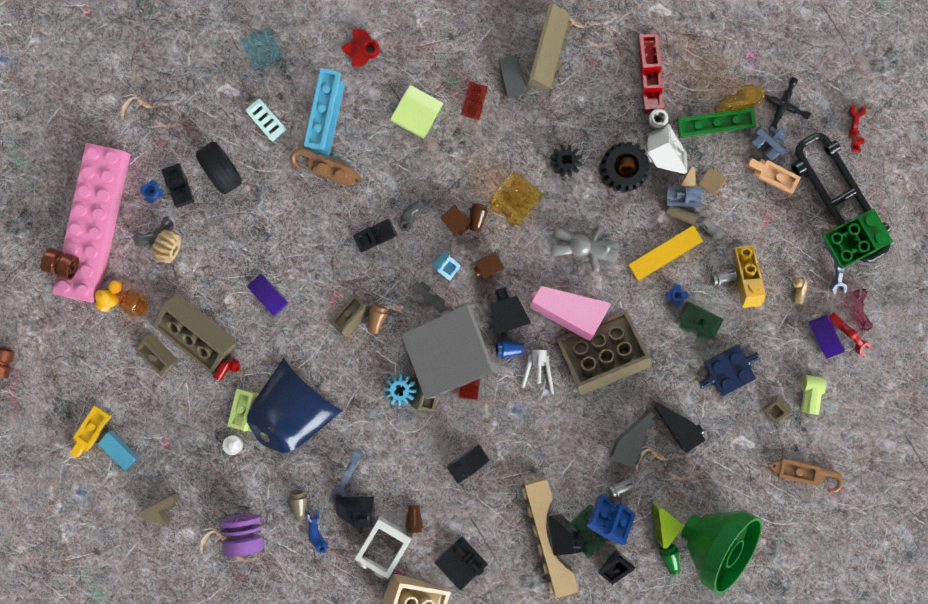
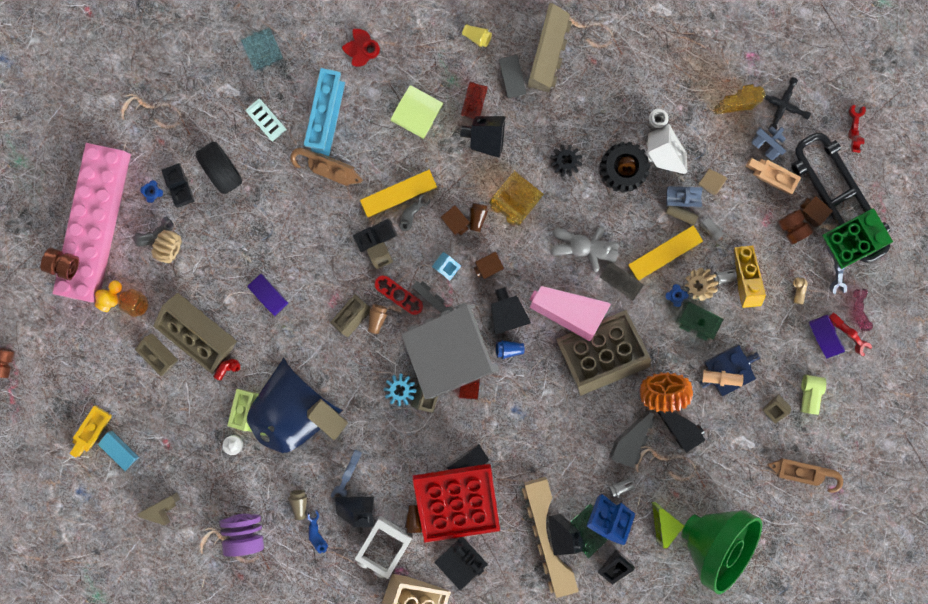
(326, 419): none -> dark tan slope
(379, 255): none -> dark tan slope
(390, 282): none -> red beam
(398, 193): none -> yellow tile
(456, 502): none -> red plate
(478, 35): none -> light yellow cone
(486, 134): none -> black torso
(538, 358): white plant -> none
(621, 281): none -> clear smoke slope
(650, 72): red slope -> none
(666, 392): none -> orange gear
(671, 558): green cone -> none
(689, 178): tan slope -> none
(700, 277): none -> tan gear
(716, 123): green plate -> none
(722, 378): none -> light nougat pin
(795, 227): none -> copper wheel
(815, 211): none -> reddish brown brick

